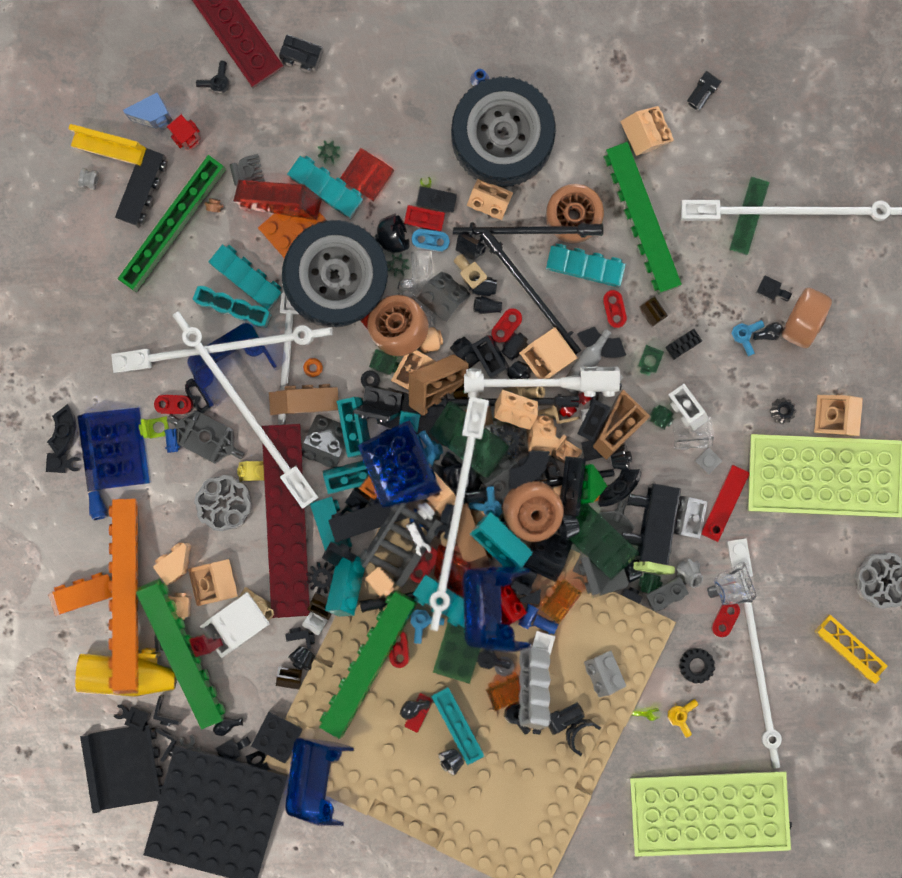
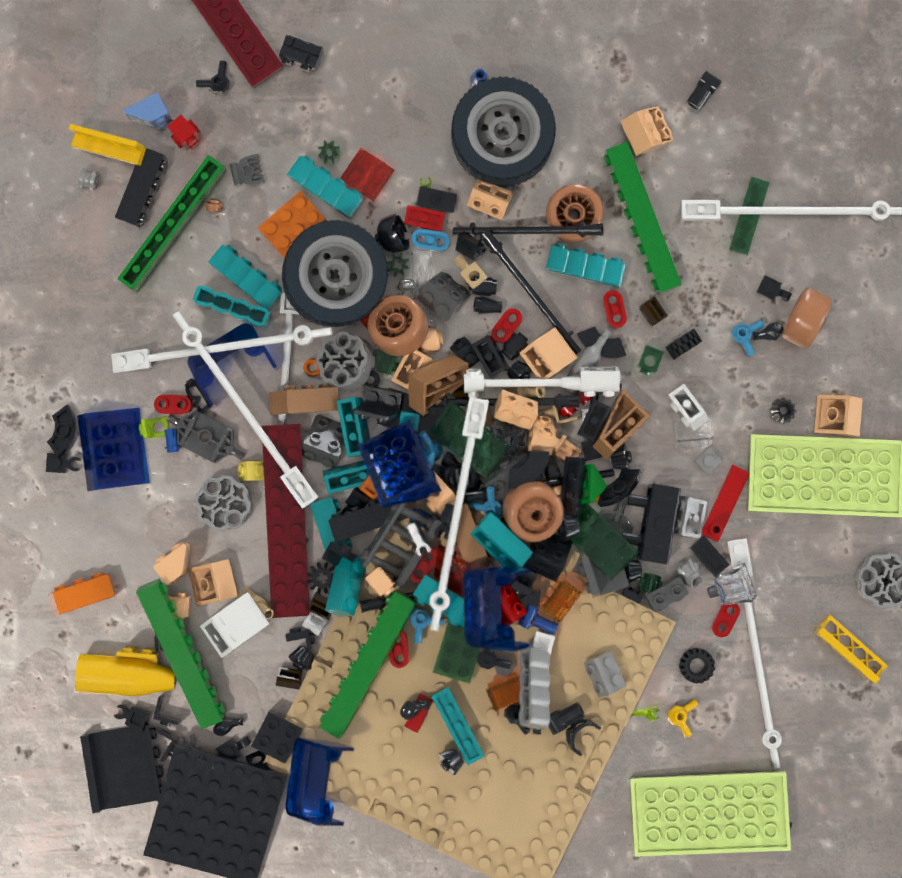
(97, 508): blue cone -> none
(124, 597): orange brick -> none
(204, 646): dark red bracket -> none
(278, 198): clear red wedge -> none
(356, 350): none -> light grey connector
(425, 511): white plate -> none
(655, 568): yellowish green tile -> none
(661, 417): clear green gear -> none
(709, 556): none -> black plate

